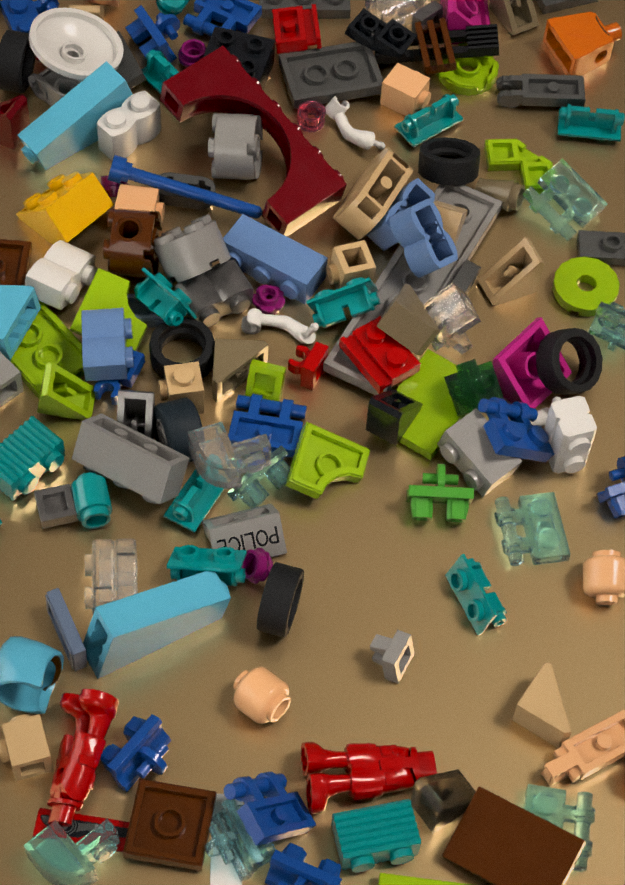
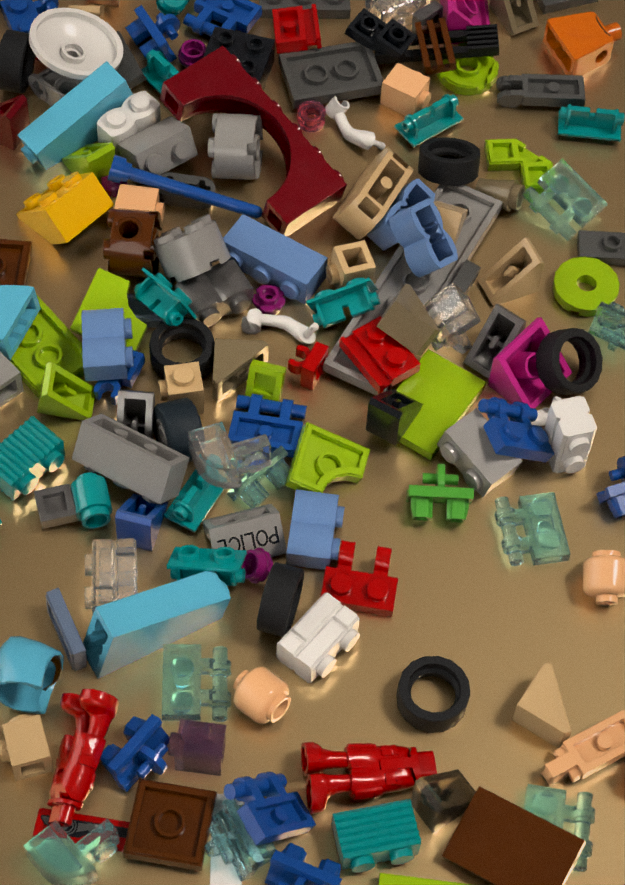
(61, 274): white brick -> none
(91, 158): none -> lime slope
(140, 521): none -> blue slope
(159, 146): none -> light grey brick
(182, 682): none -> clear light blue plate
(198, 747): none -> brick
(312, 530): none -> medium blue brick
(318, 638): none -> white brick
(362, 590): none -> red plate
(393, 654): light grey tile -> none
(441, 668): none -> black tyre
(469, 586): teal hinge -> none
(471, 385): clear green brick -> none
(495, 335): none -> flat silver slope

